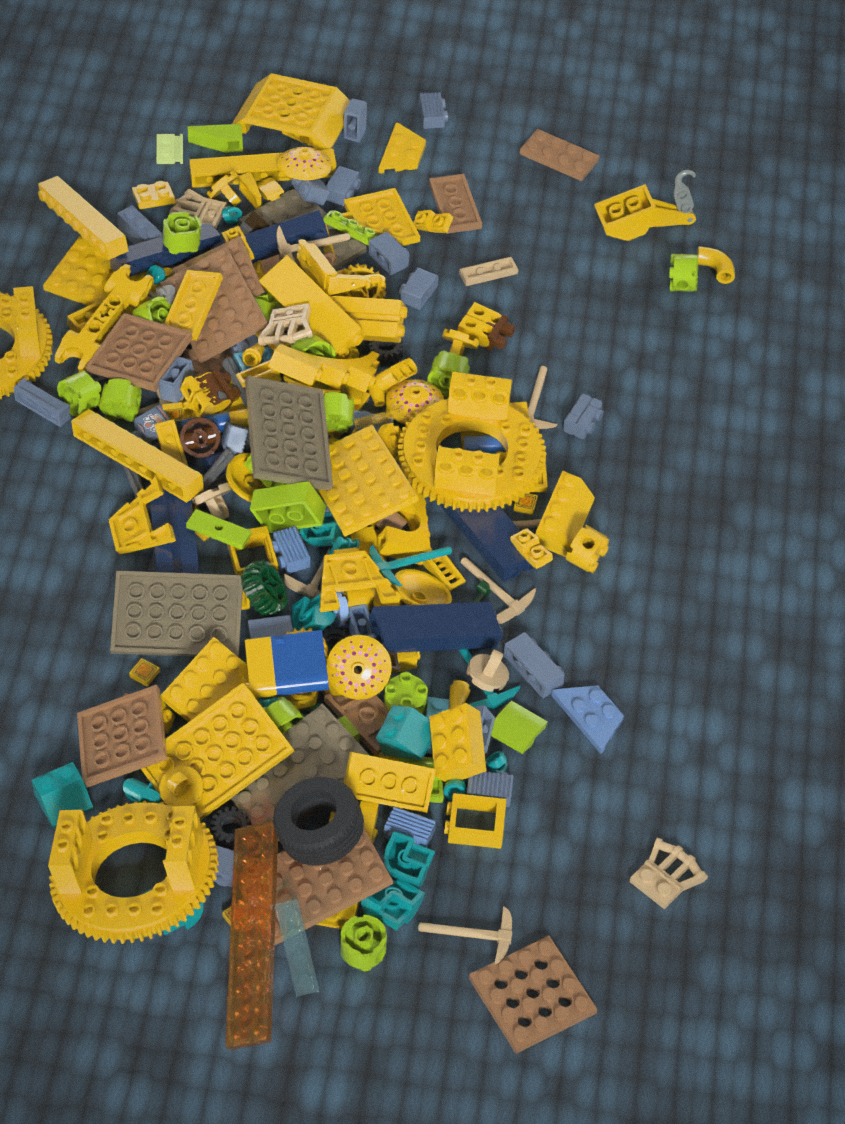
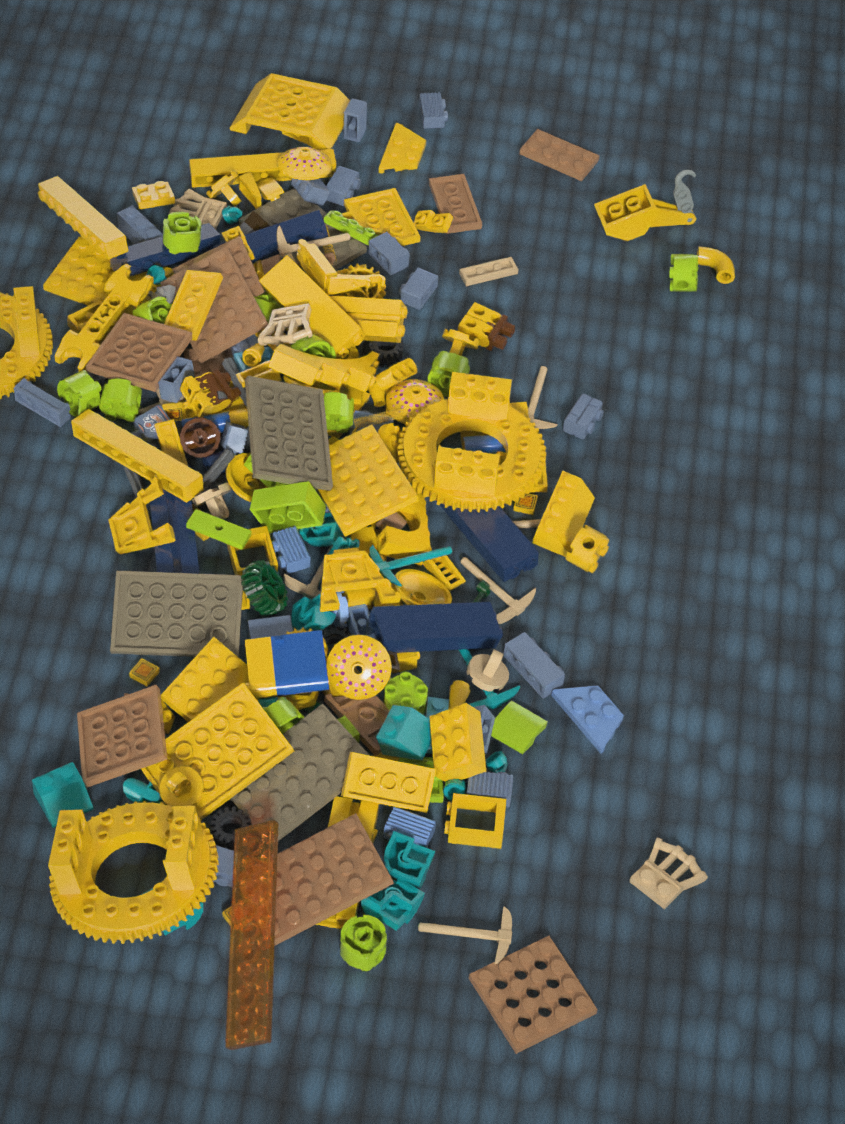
(169, 149): yellowish green plate -> none
(217, 137): lime slope -> none
(297, 947): clear light blue plate -> none
(332, 840): black tyre -> none
(530, 548): yellow slope -> none

